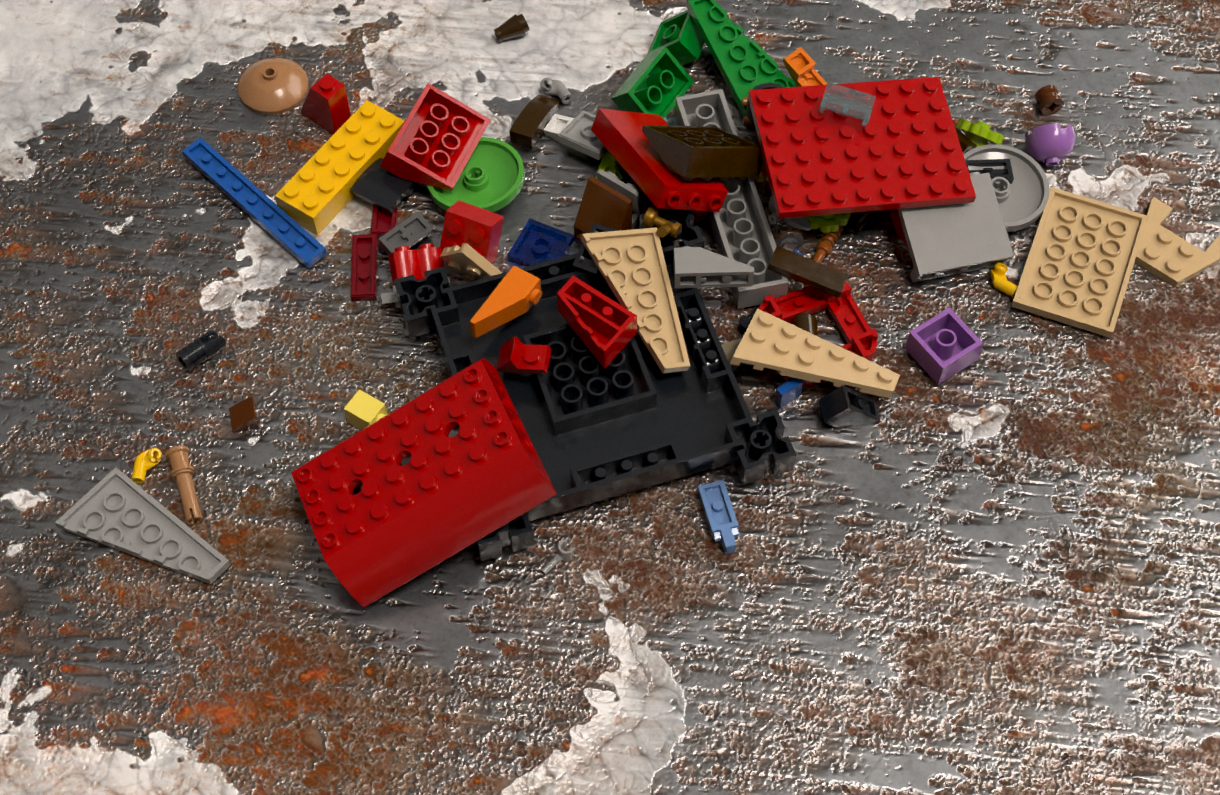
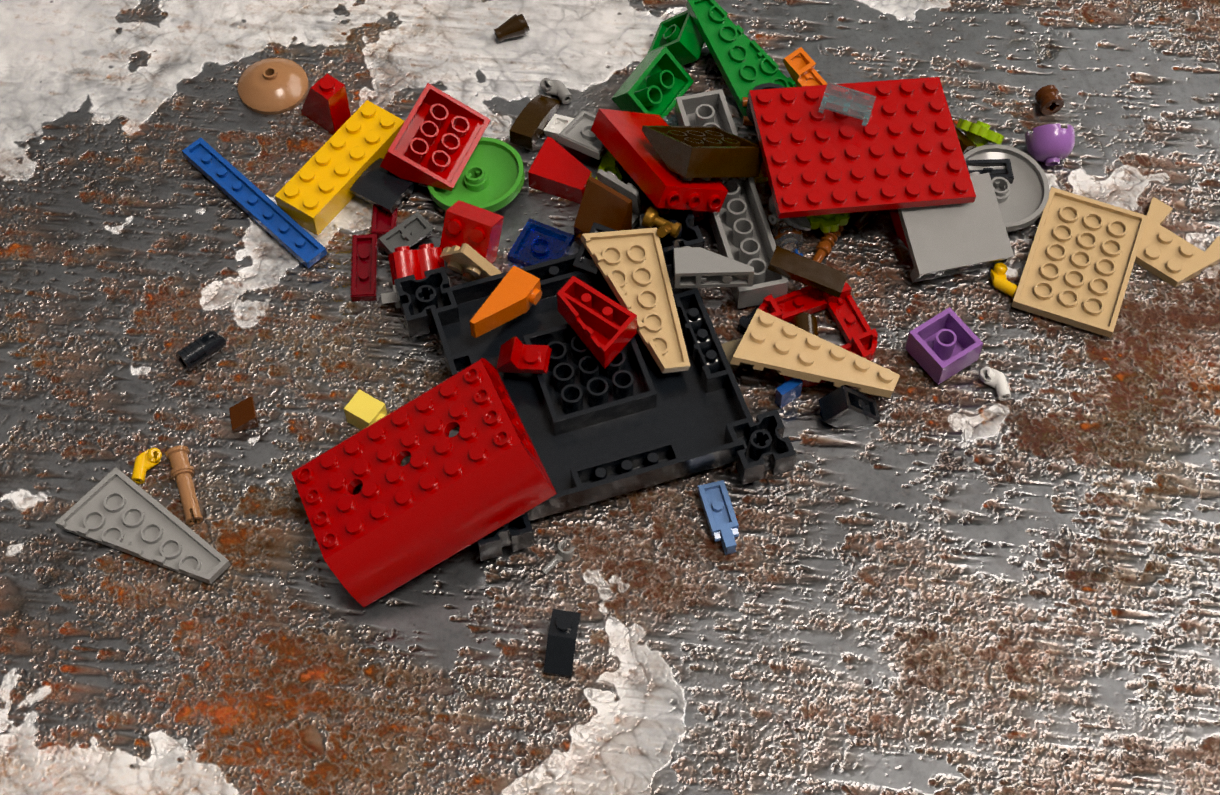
(558, 172): none -> red slope
(562, 643): none -> black slope
(996, 380): none -> white arm

